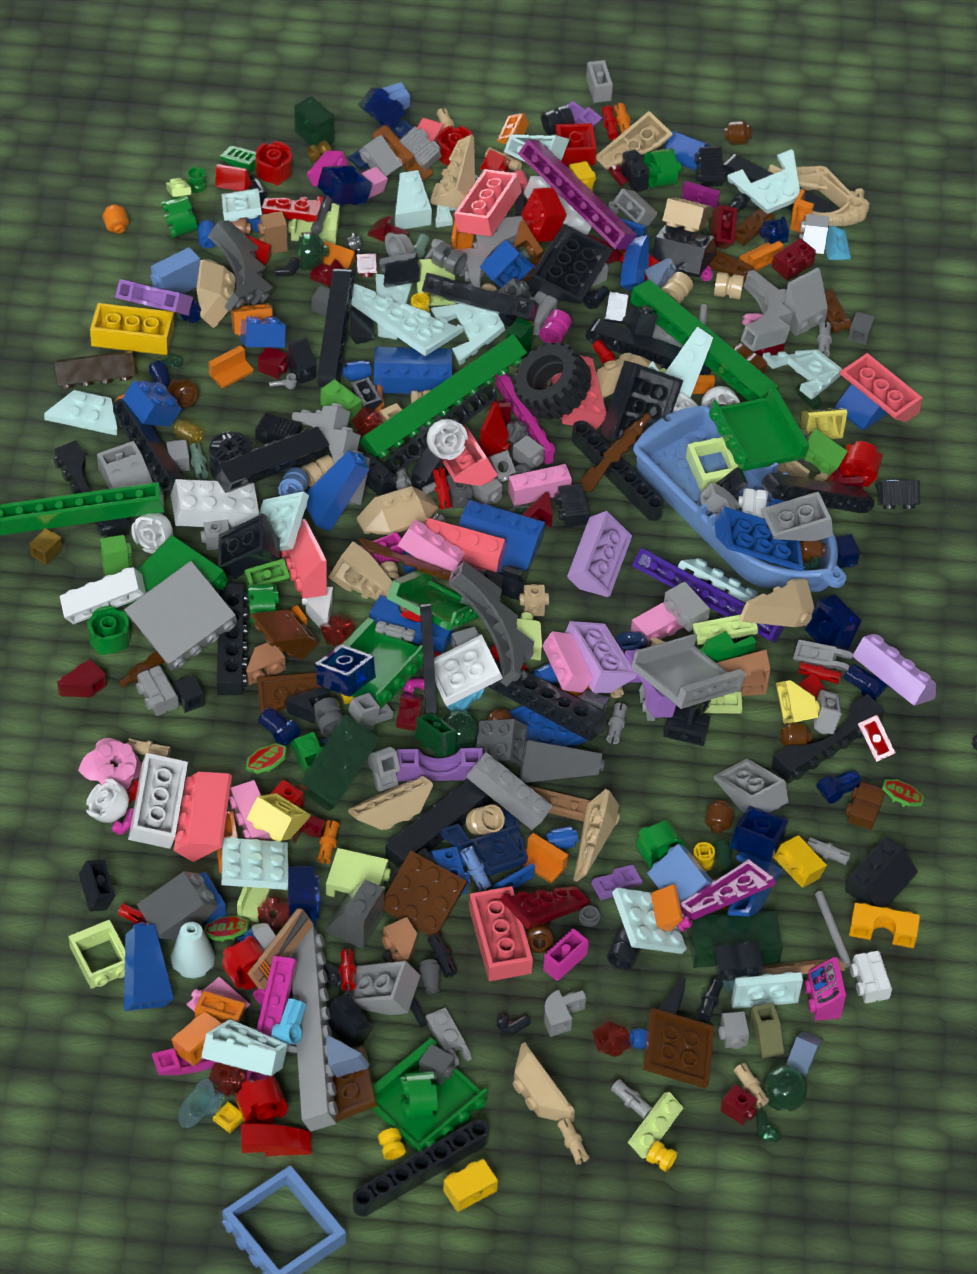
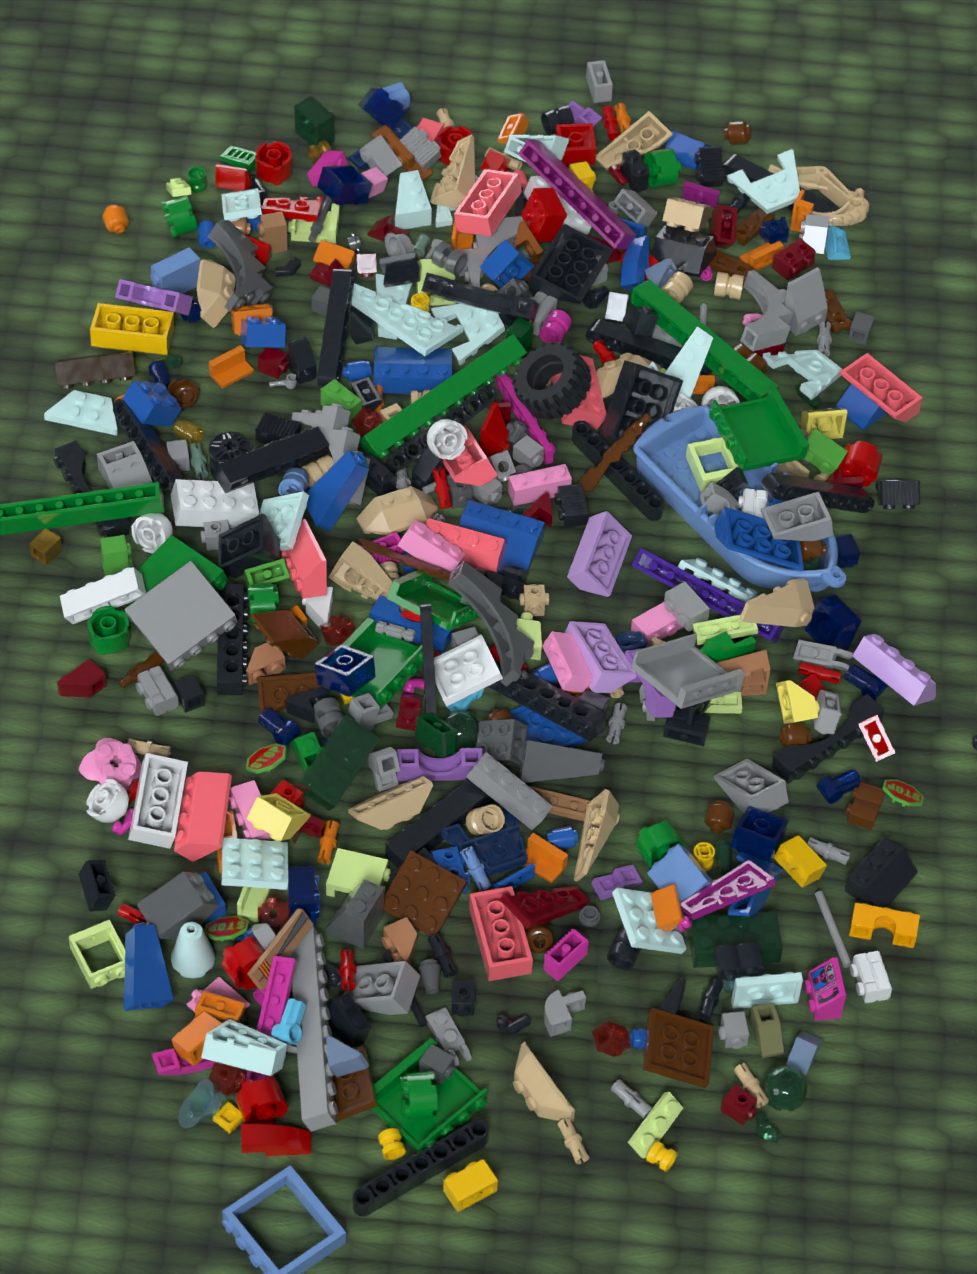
(312, 250): clear green cylinder -> none
(462, 998): none -> black brick
(796, 967): medium nougat tile -> none

